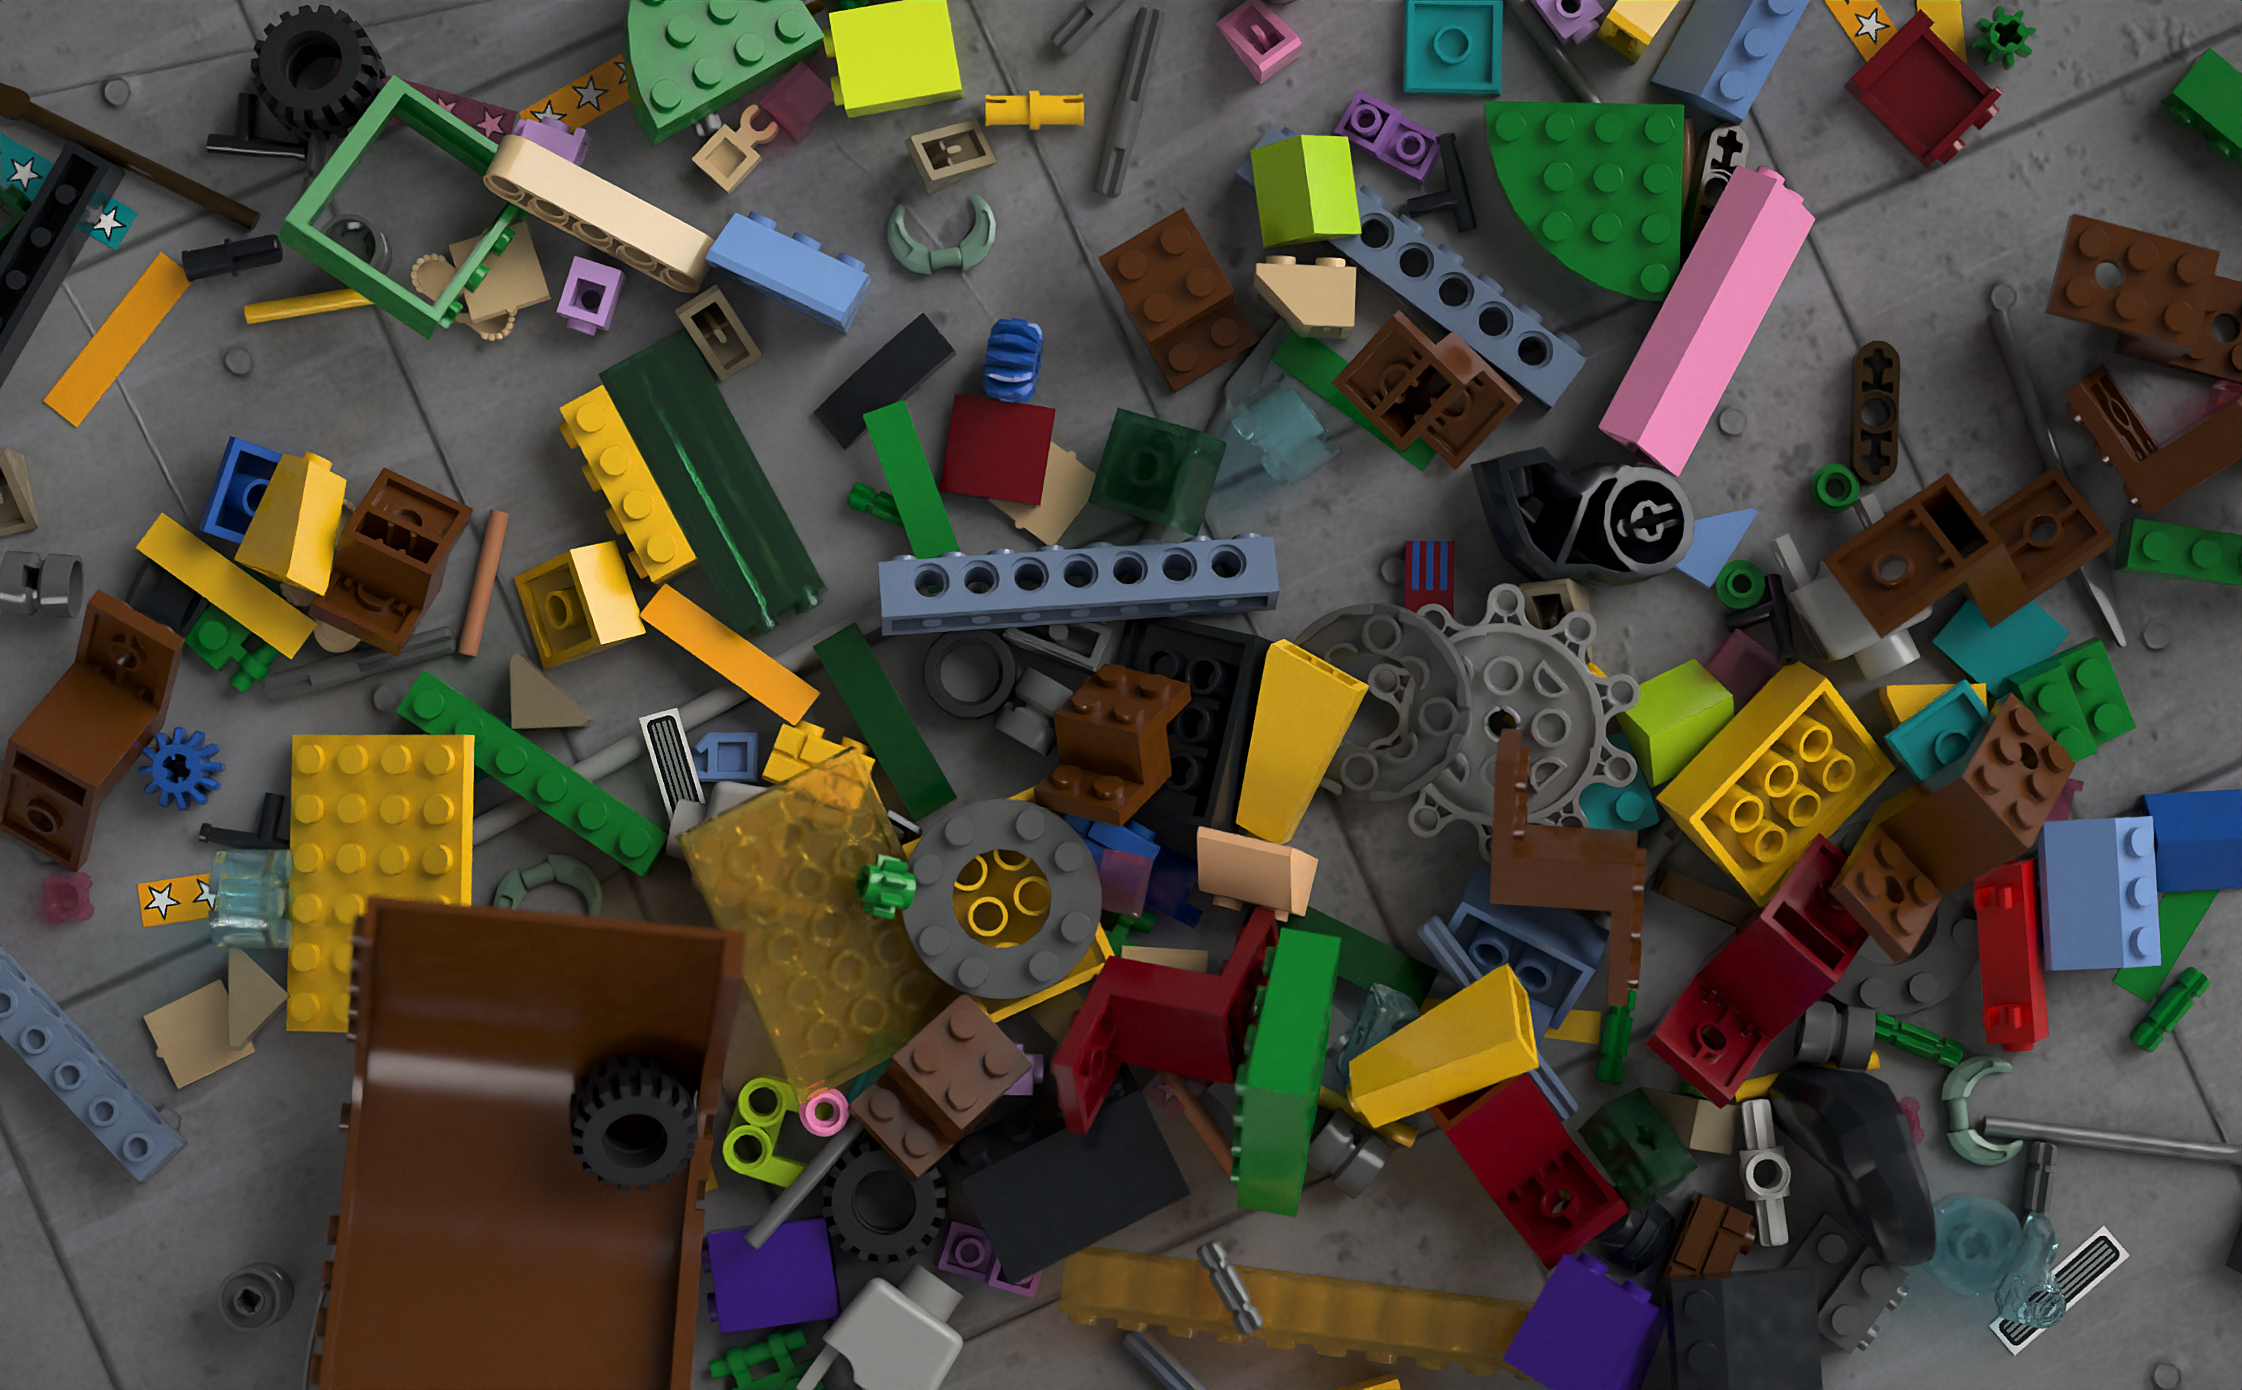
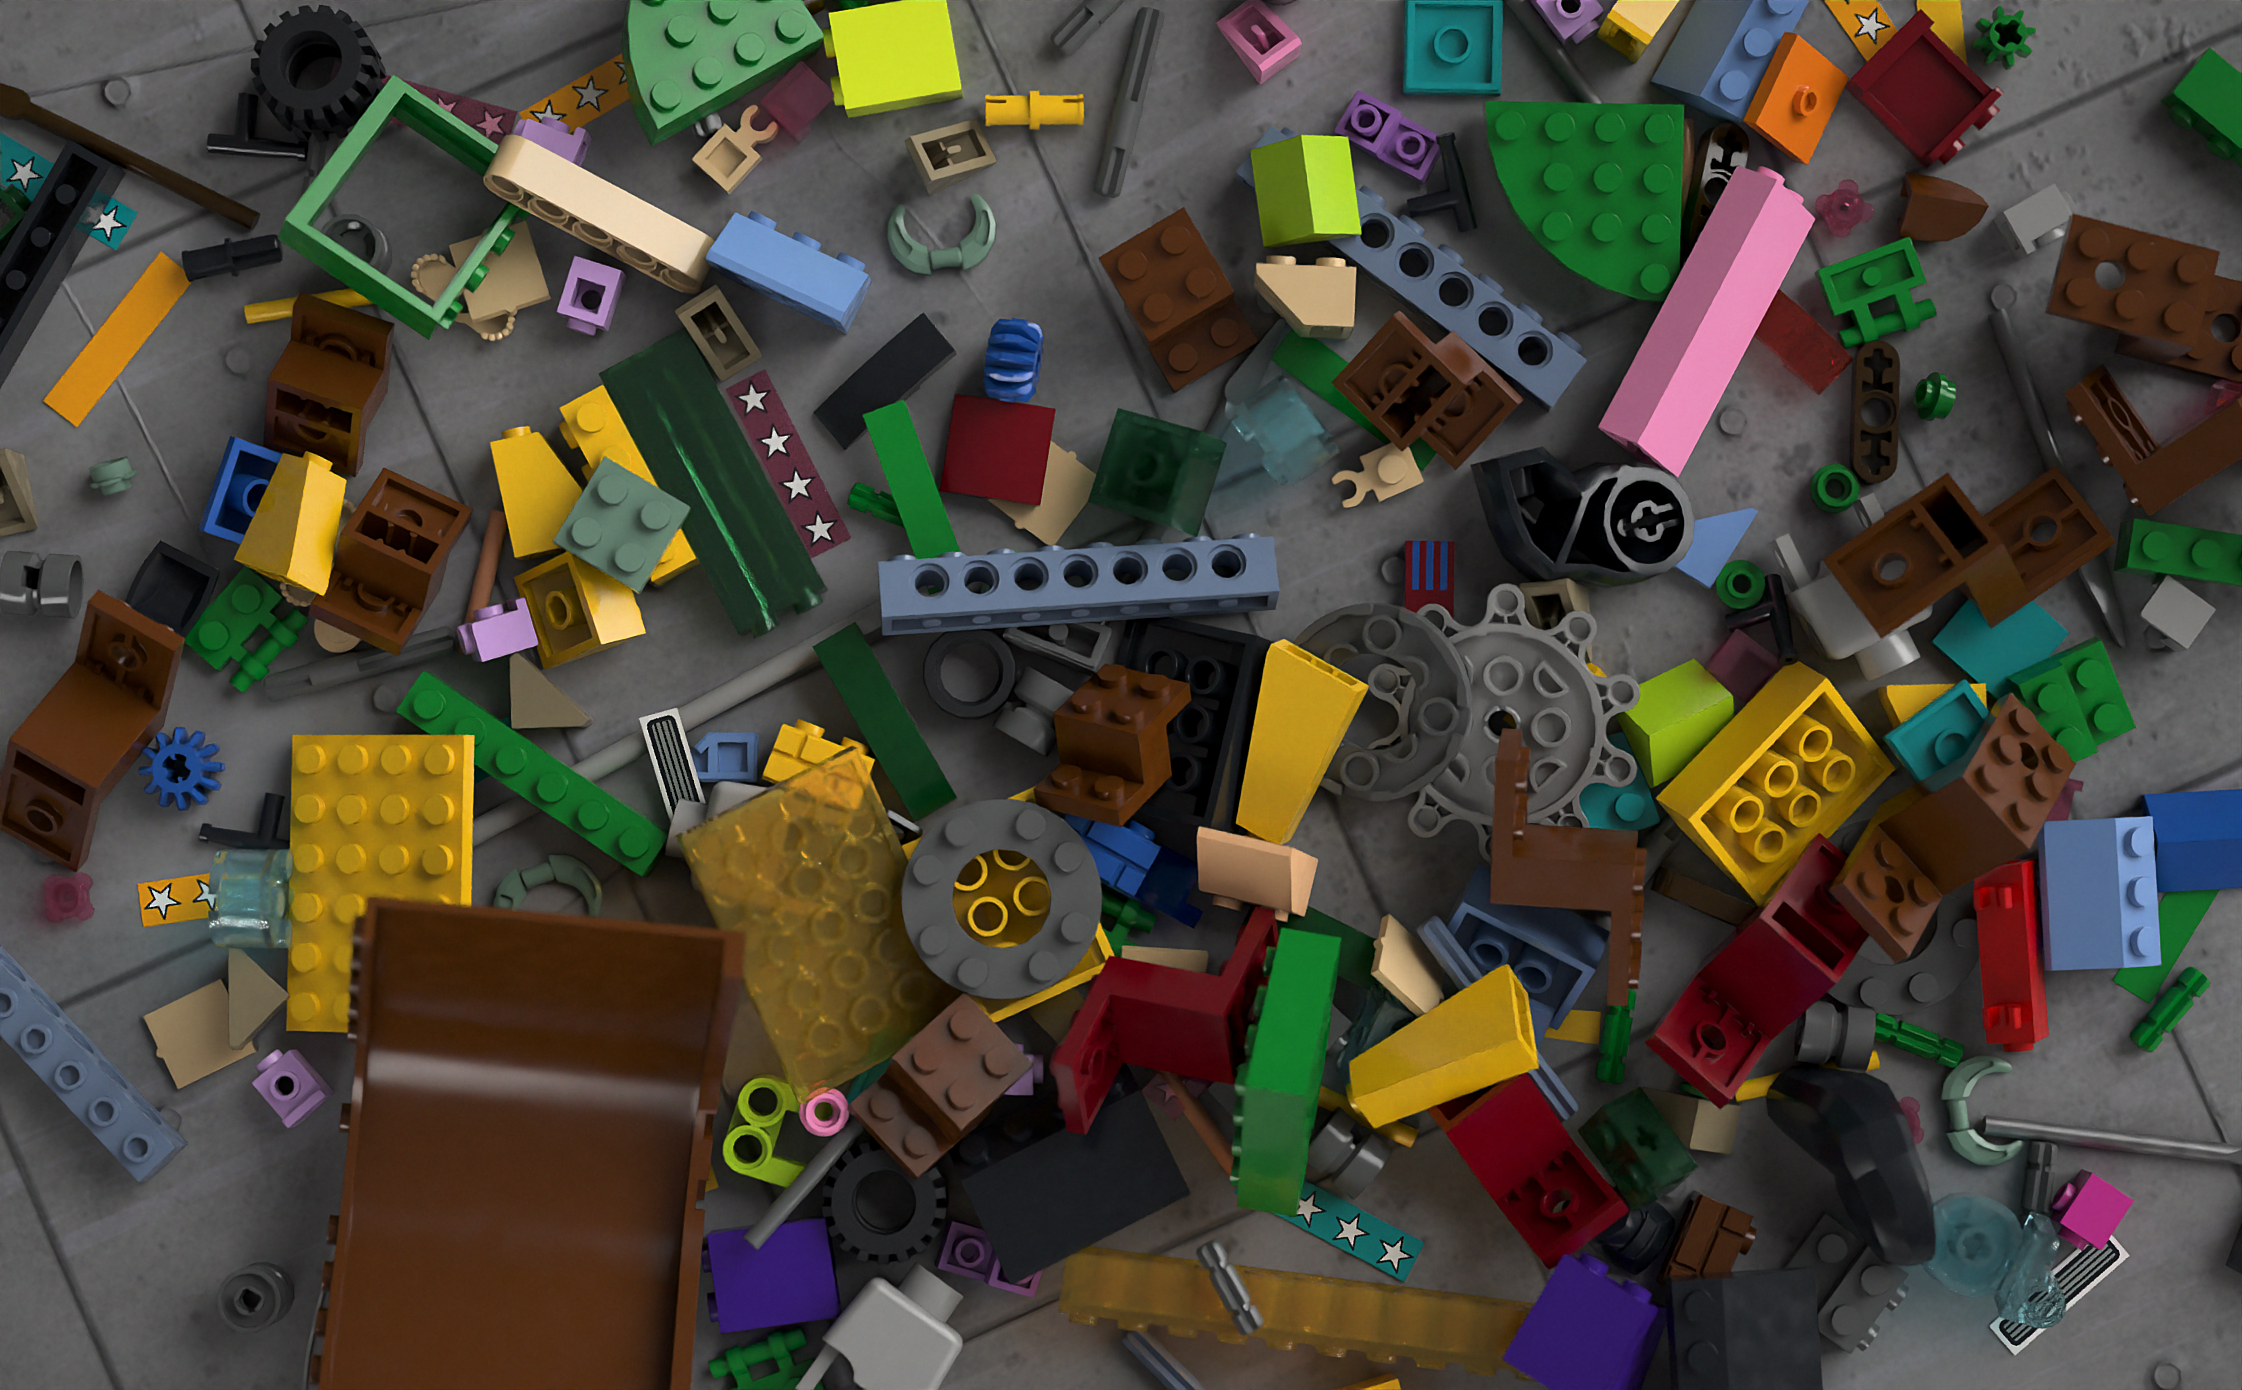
(112, 475): none -> sand green plate
(226, 585): yellow sticker -> none
(309, 1087): none -> lavender brick
(328, 383): none -> reddish brown bracket
(497, 631): none -> lavender brick
(535, 491): none -> yellow slope
(622, 525): none -> sand green plate
(639, 1154): black tyre -> none
(729, 654): light orange sticker -> none
(788, 463): none -> clear pink sticker
(885, 886): green gear -> none
(1124, 881): clear pink panel -> none
(1355, 1231): none -> teal sticker
(1385, 472): none -> tan plate
(1407, 968): none -> tan piece
(1769, 1198): white axle -> none
(1795, 98): none -> orange plate
(1802, 344): none -> clear red slope
(1841, 222): none -> clear pink plate
(1869, 279): none -> green plate
(1934, 397): none -> green plate
(1938, 208): none -> reddish brown brick
(2036, 220): none -> light grey brick
(2088, 1210): none -> dark pink brick
(2175, 613): none -> light grey panel

